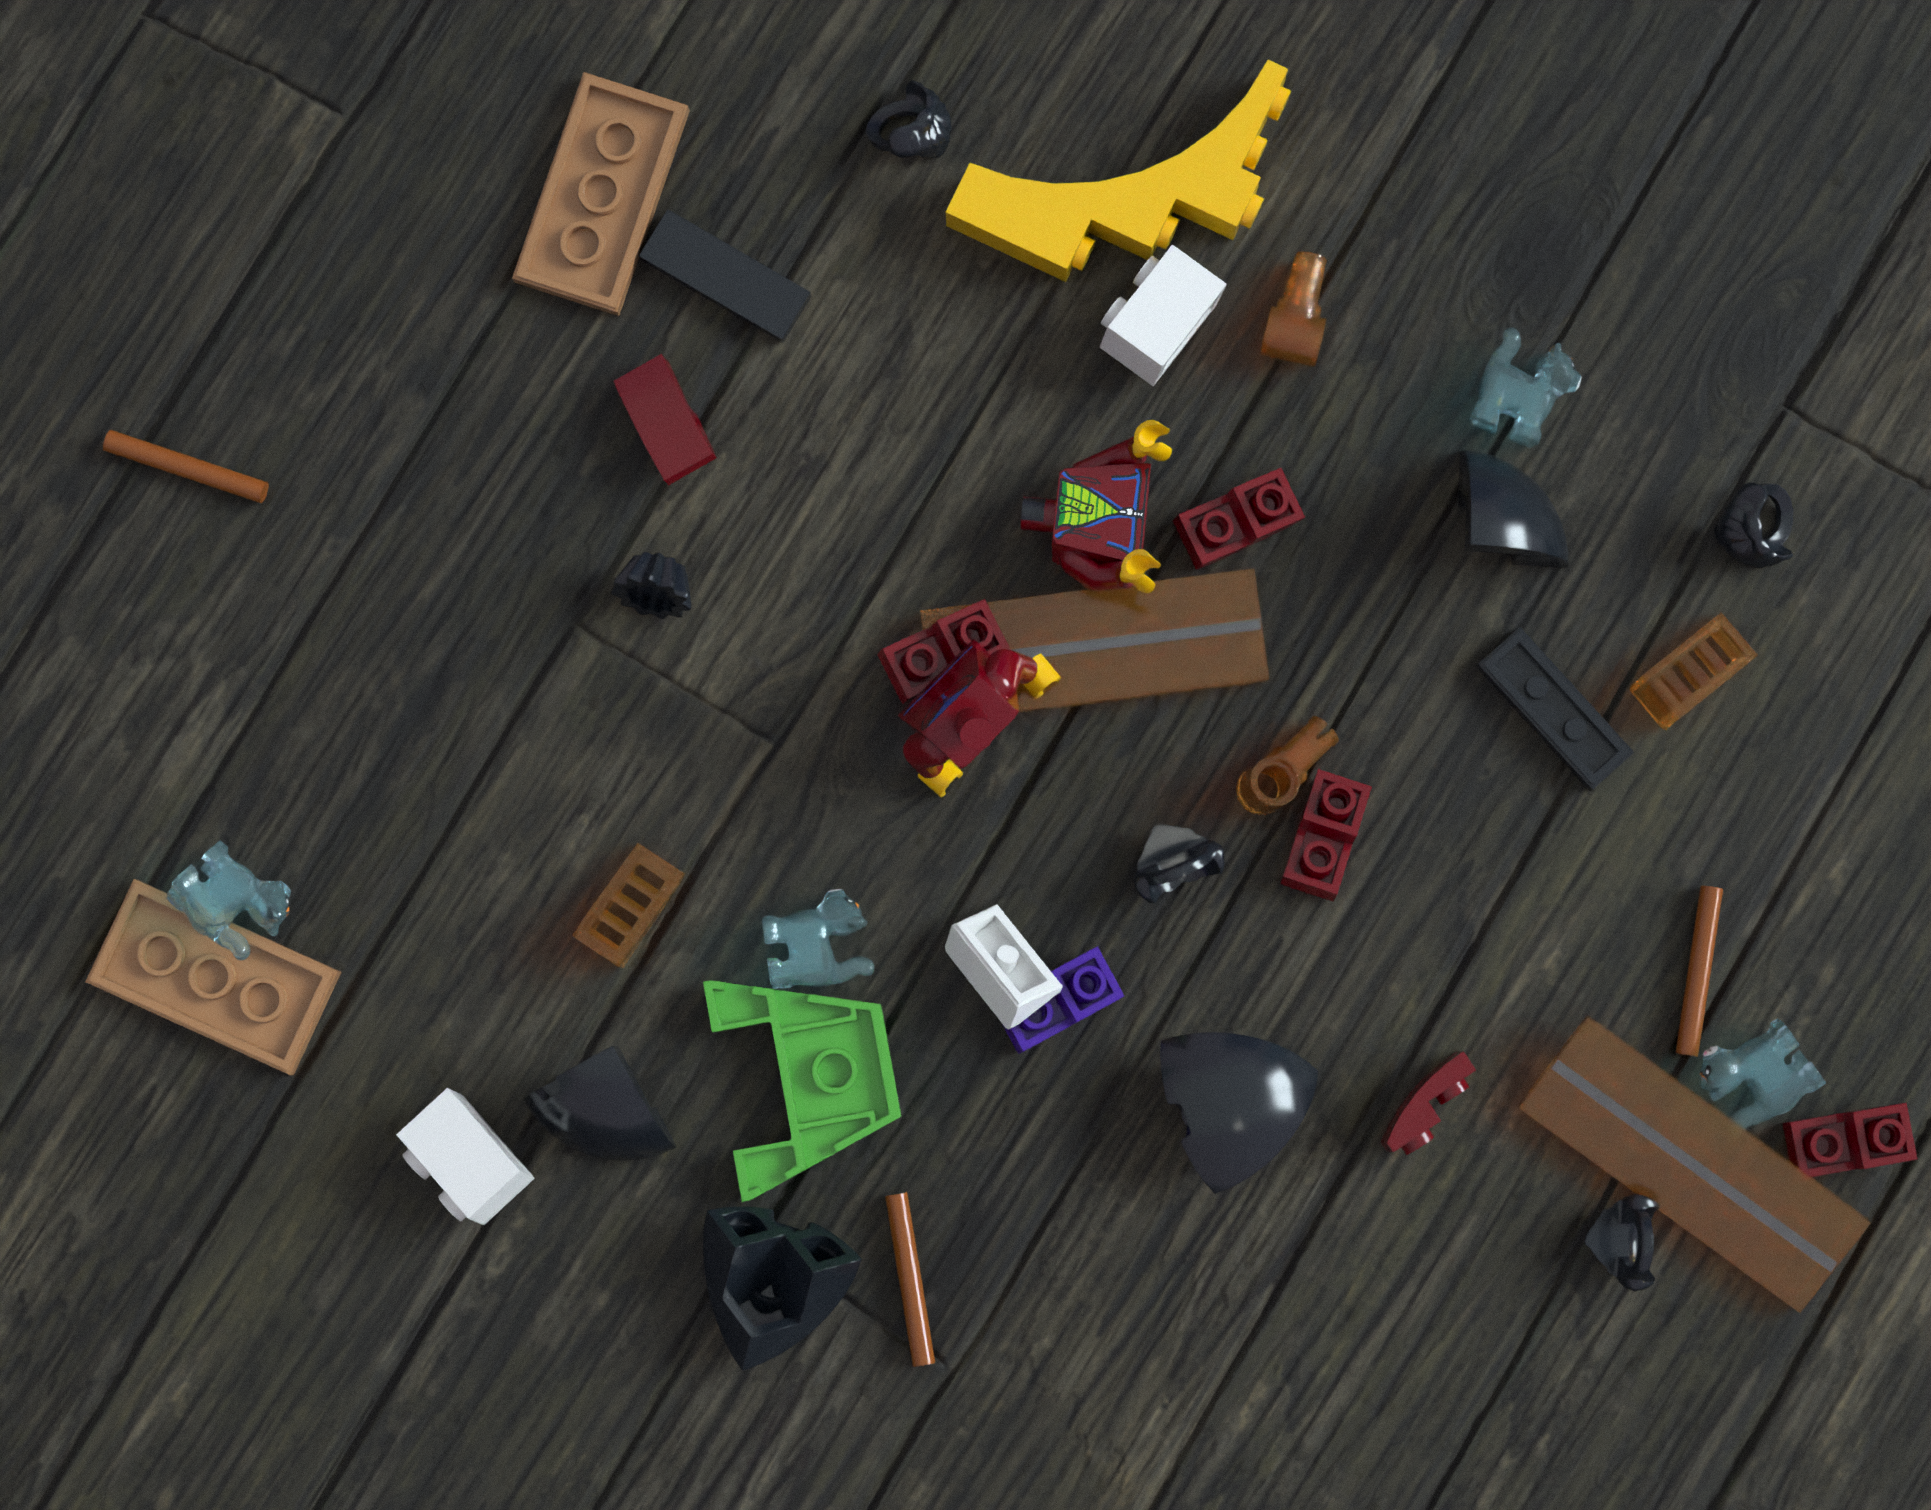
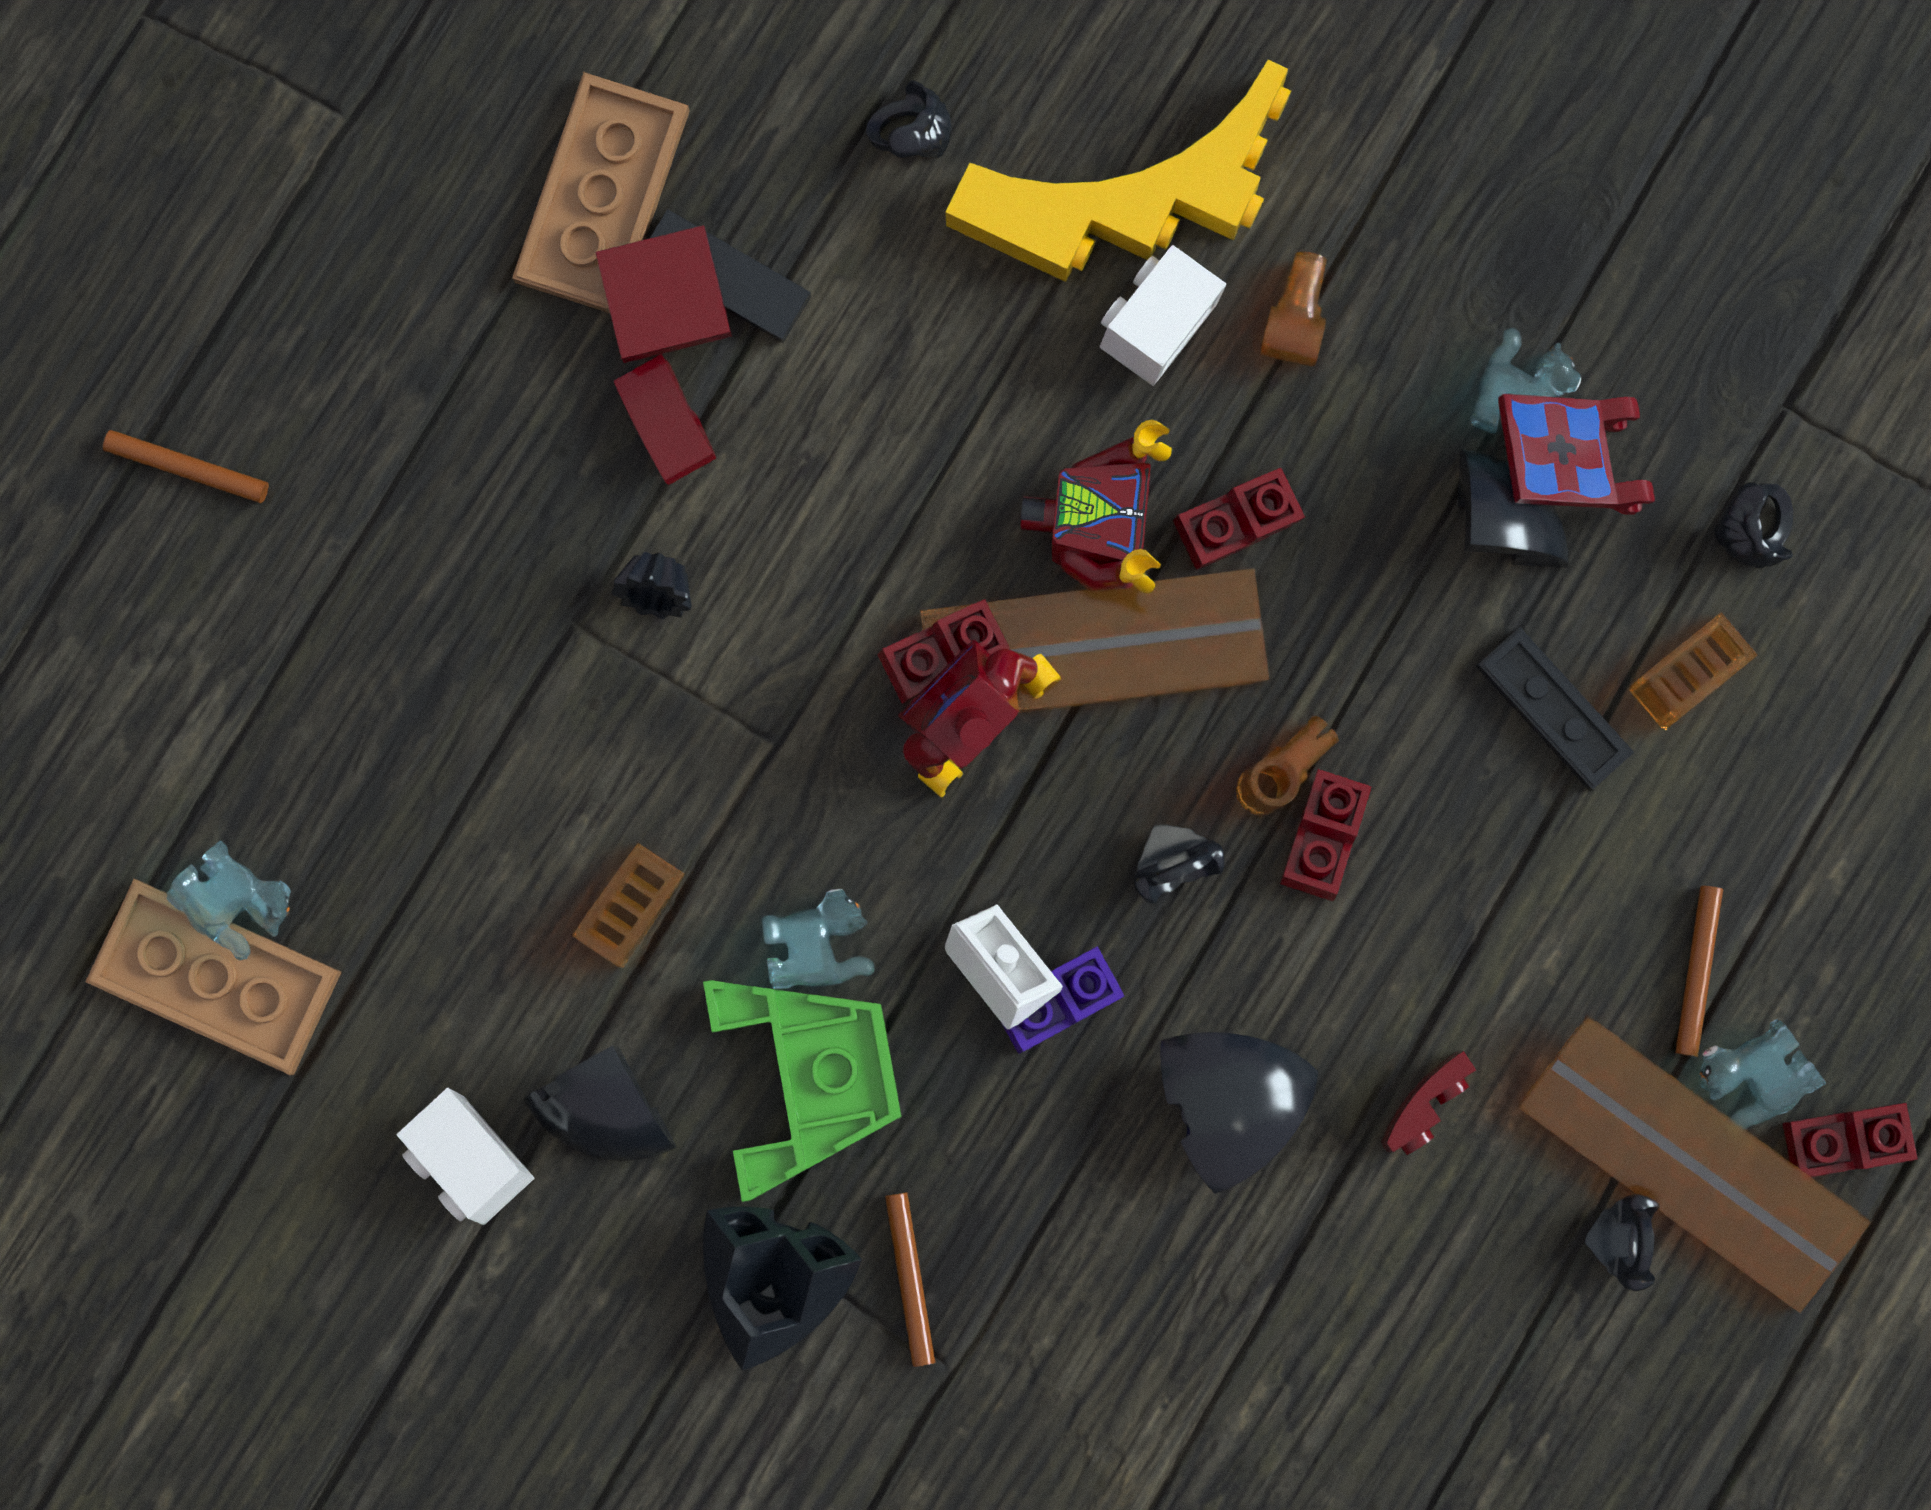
(663, 294): none -> dark red tile
(1562, 452): none -> dark red flag

